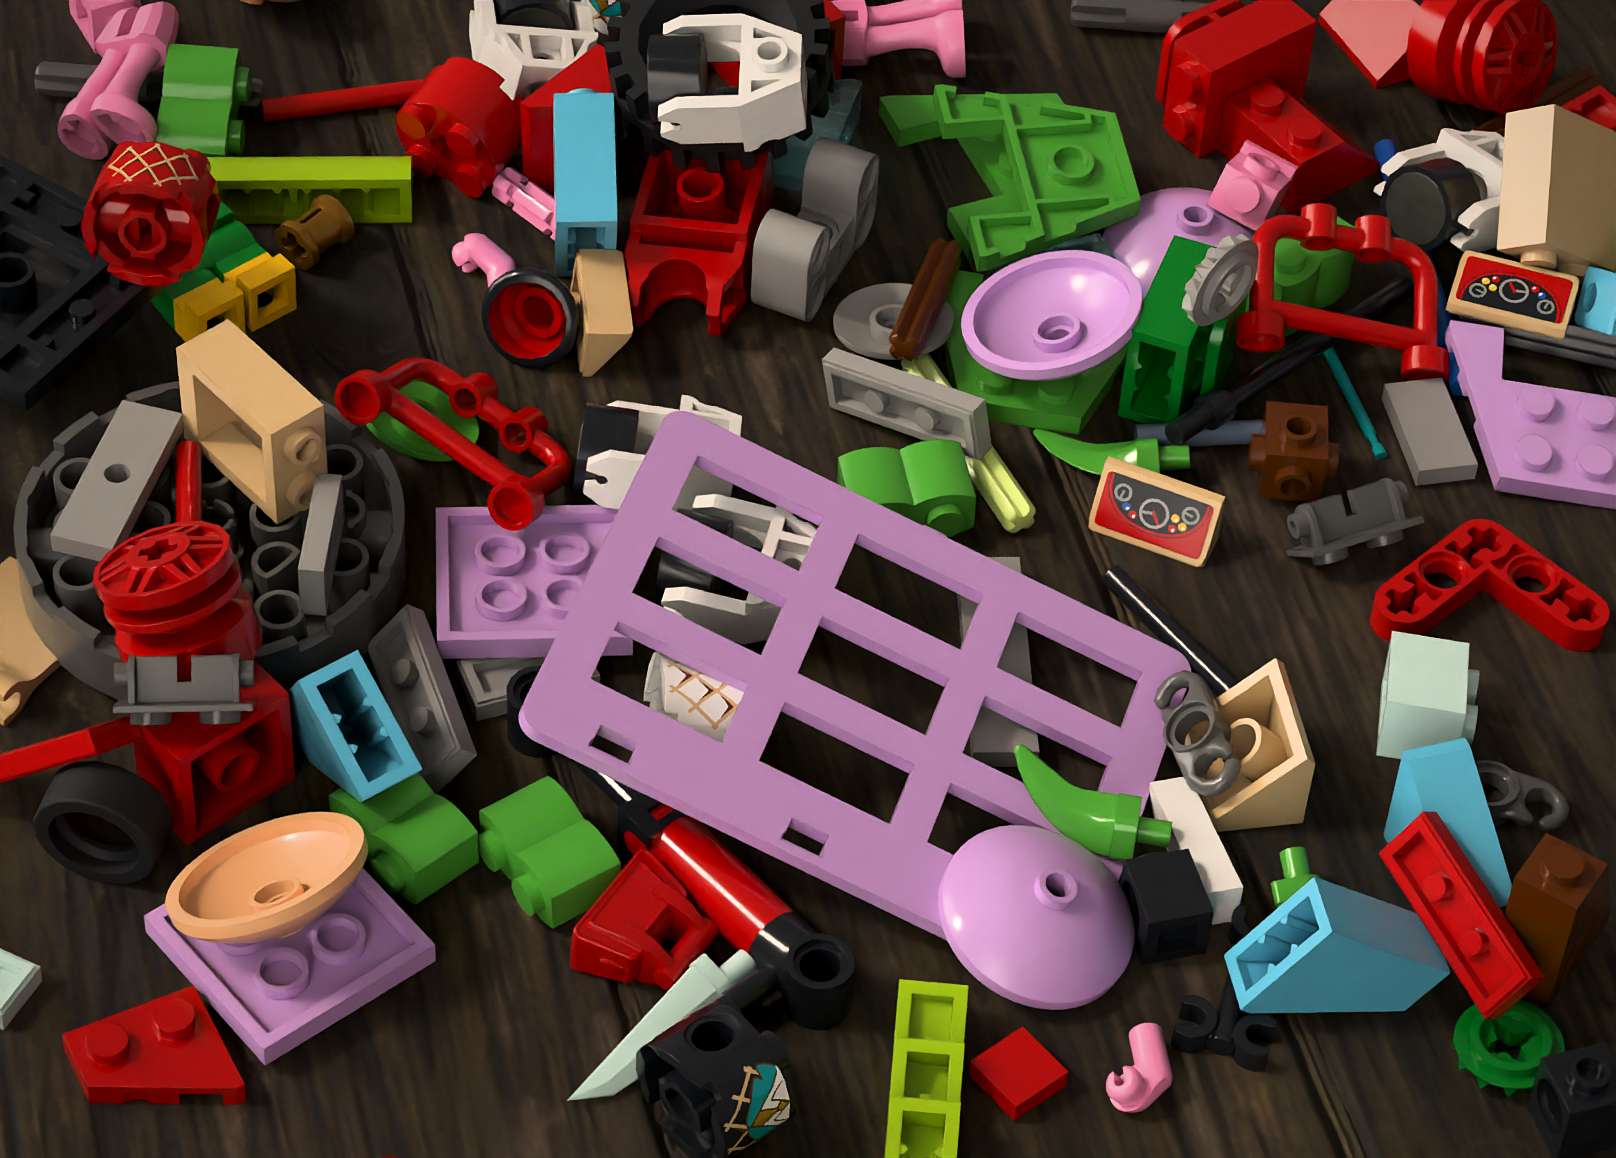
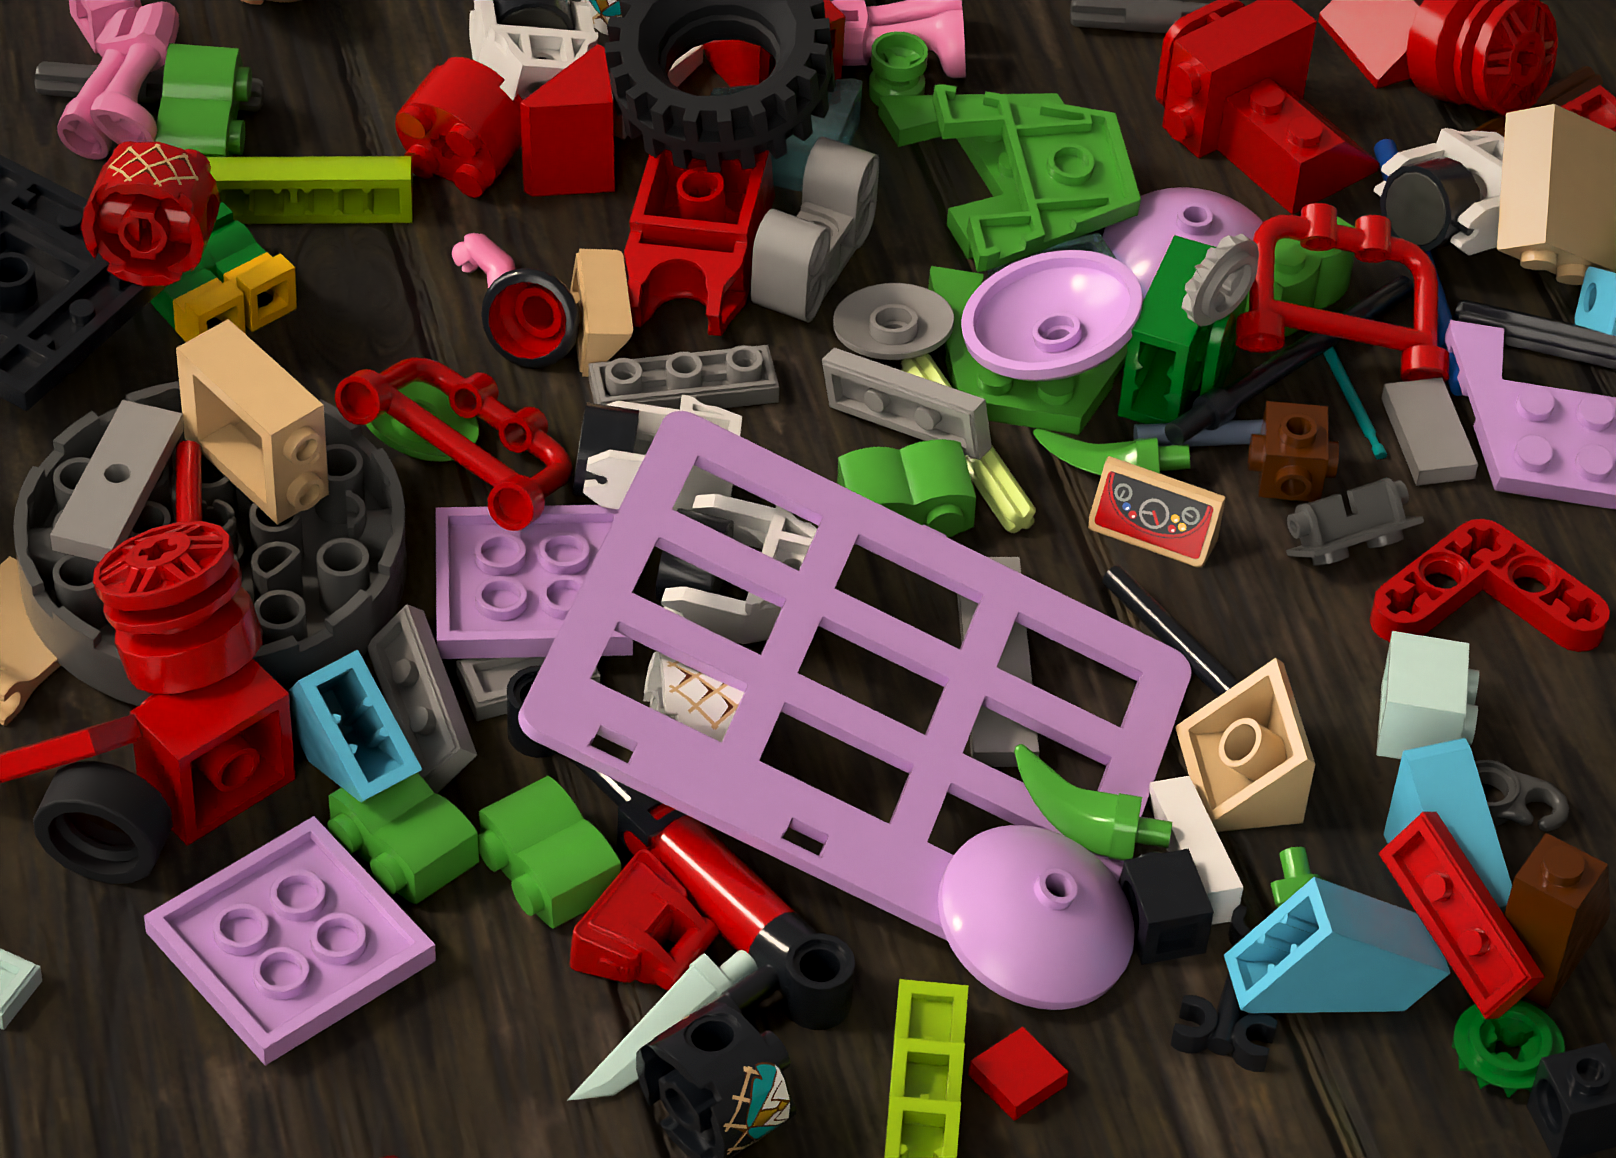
(154, 1054): red wing -> none
(212, 692): dark grey hinge -> none
(268, 878): light nougat dish -> none
(315, 231): pearl gold bush -> none
(321, 544): light grey tile -> none
(338, 100): red bar -> none
(528, 199): bright pink axle -> none
(583, 175): medium azure slope -> none
(712, 377): none -> light grey tile
(770, 80): white piece -> none
(897, 65): none -> bright green wheel
(925, 299): reddish brown axle -> none
(1147, 1077): bright pink arm -> none
(1197, 758): dark grey piece -> none
(1252, 185): bright pink brick -> none
(1513, 294): slope -> none

